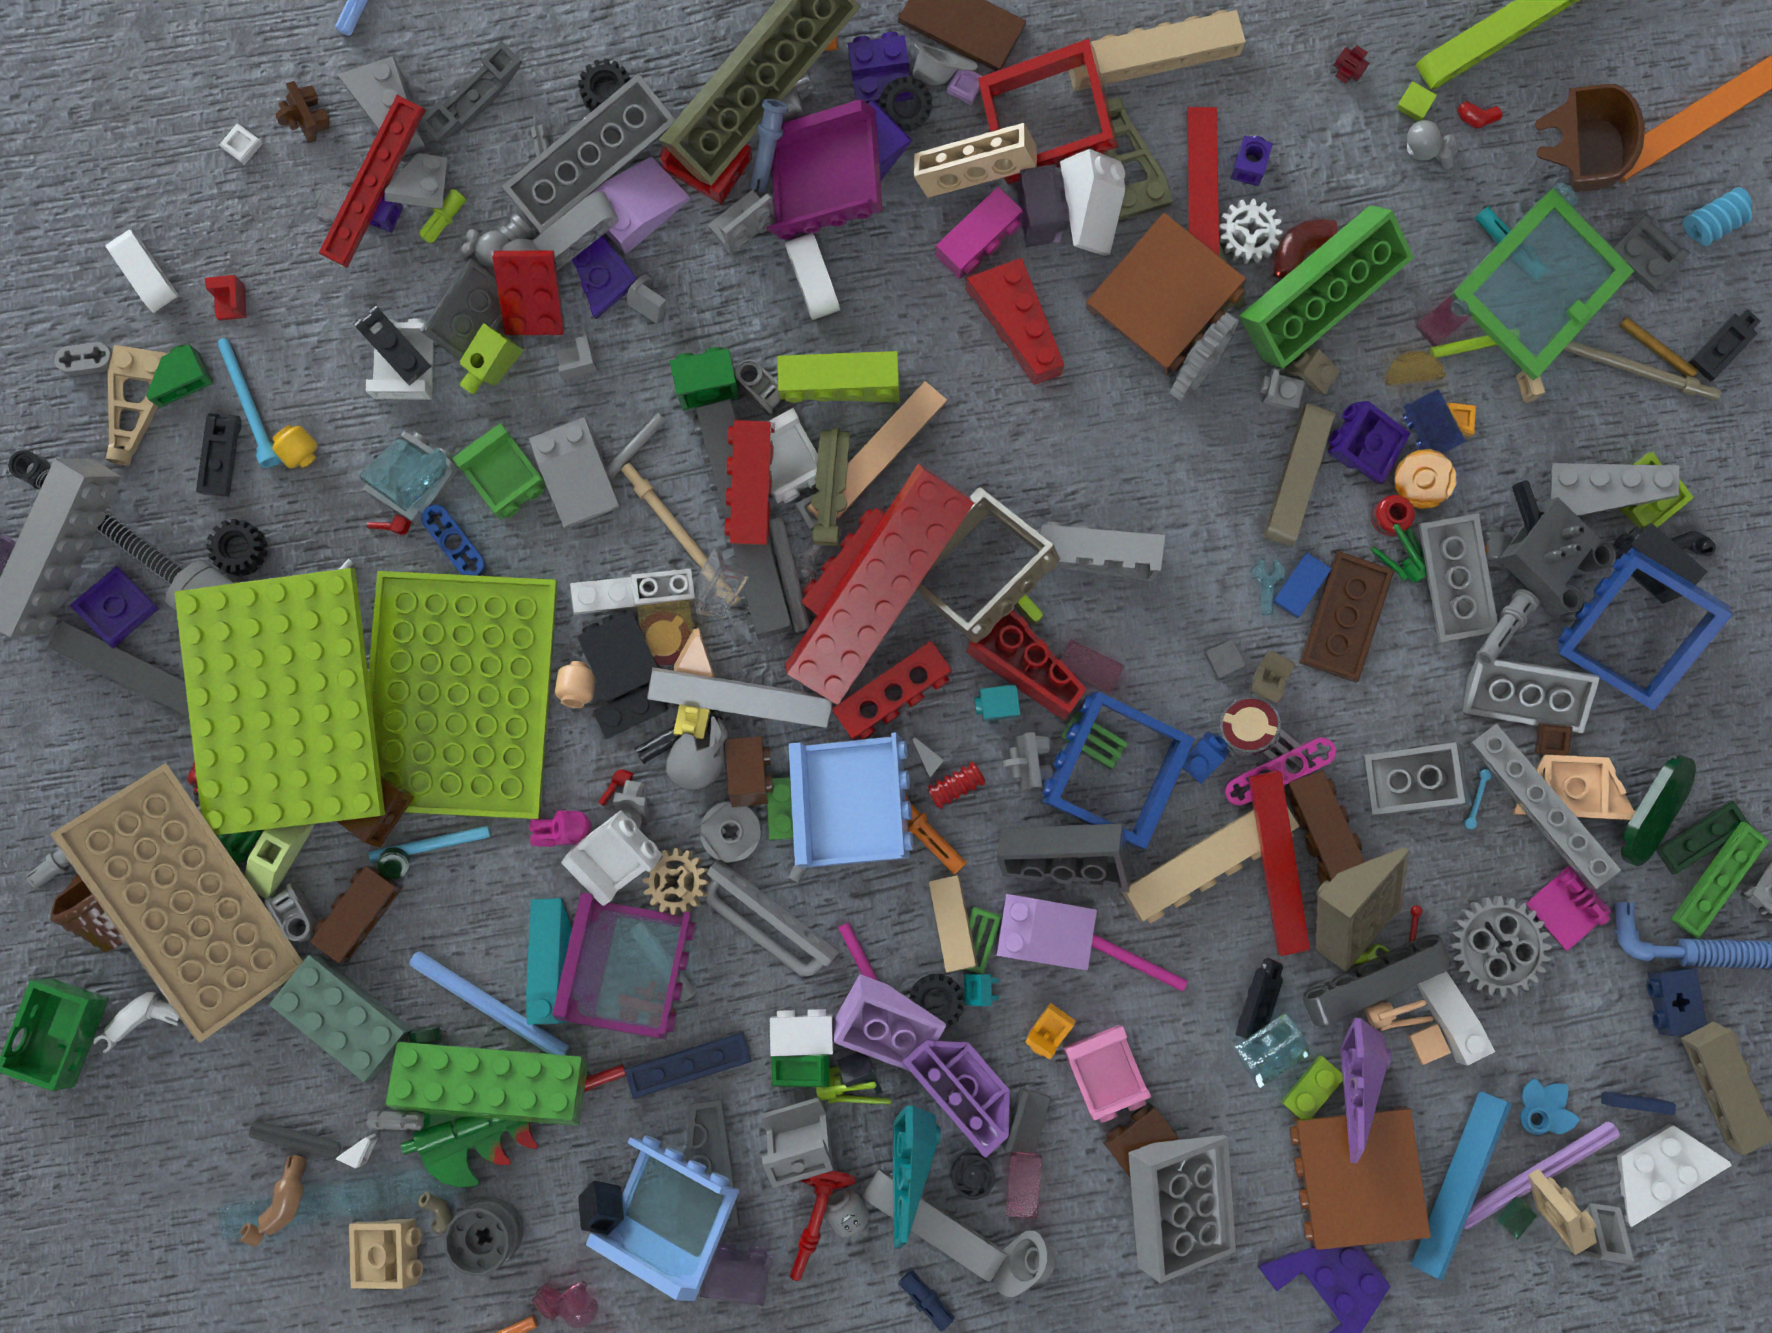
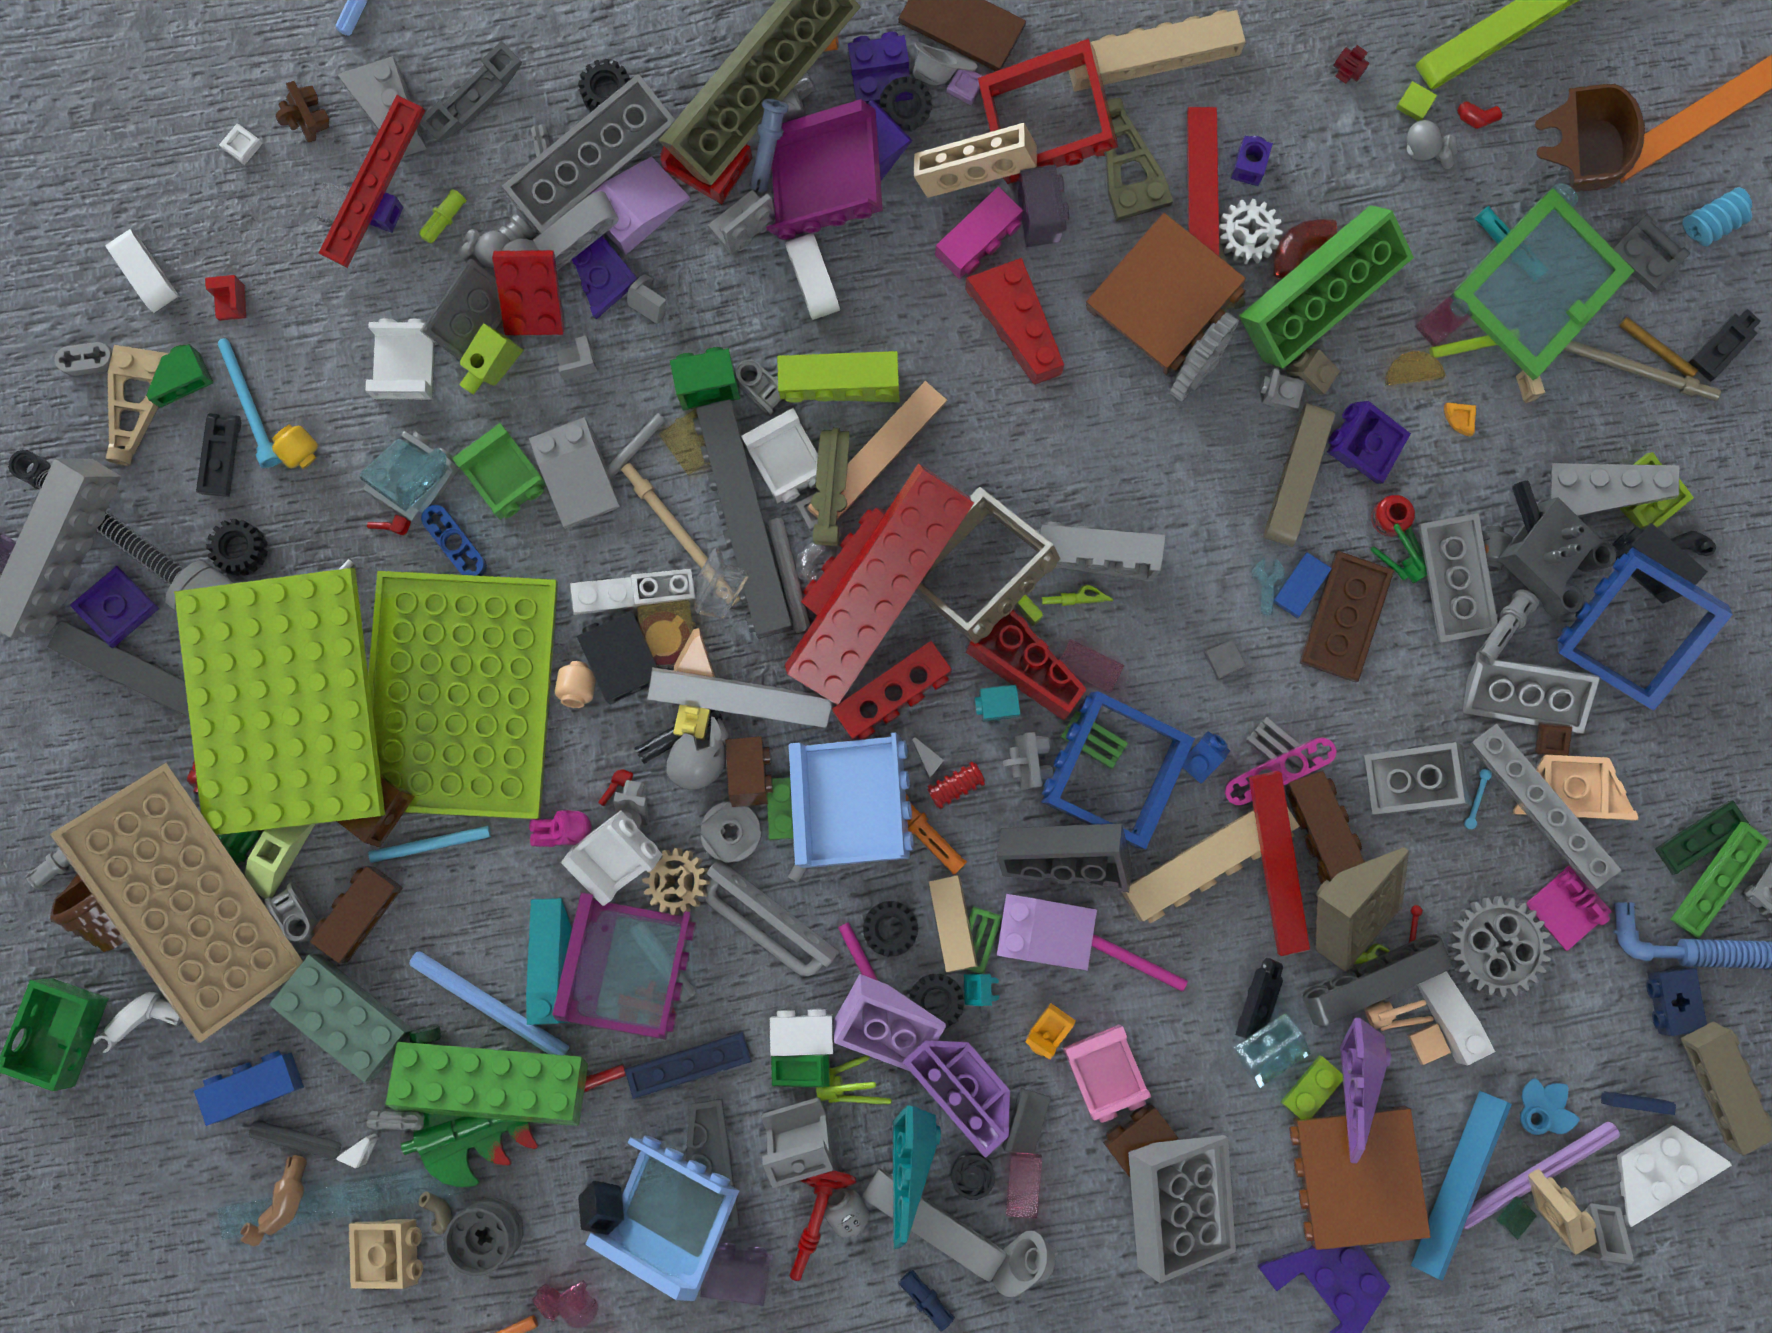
(248, 1087): none -> blue brick
(393, 346): black plate -> none
(393, 863): dark green tile -> none
(420, 182): light grey wing -> none
(628, 712): black hinge -> none
(684, 443): none -> clear yellow piece
(750, 481): red wedge -> none
(858, 1069): black panel -> none
(872, 922): none -> black tyre
(1077, 598): none -> lime hand
(1094, 199): white slope -> none
(1250, 726): tile -> none
(1271, 676): dark tan bracket -> none
(1425, 478): light orange tile -> none
(1433, 423): clear blue bracket -> none
(1658, 809): dark green tile -> none

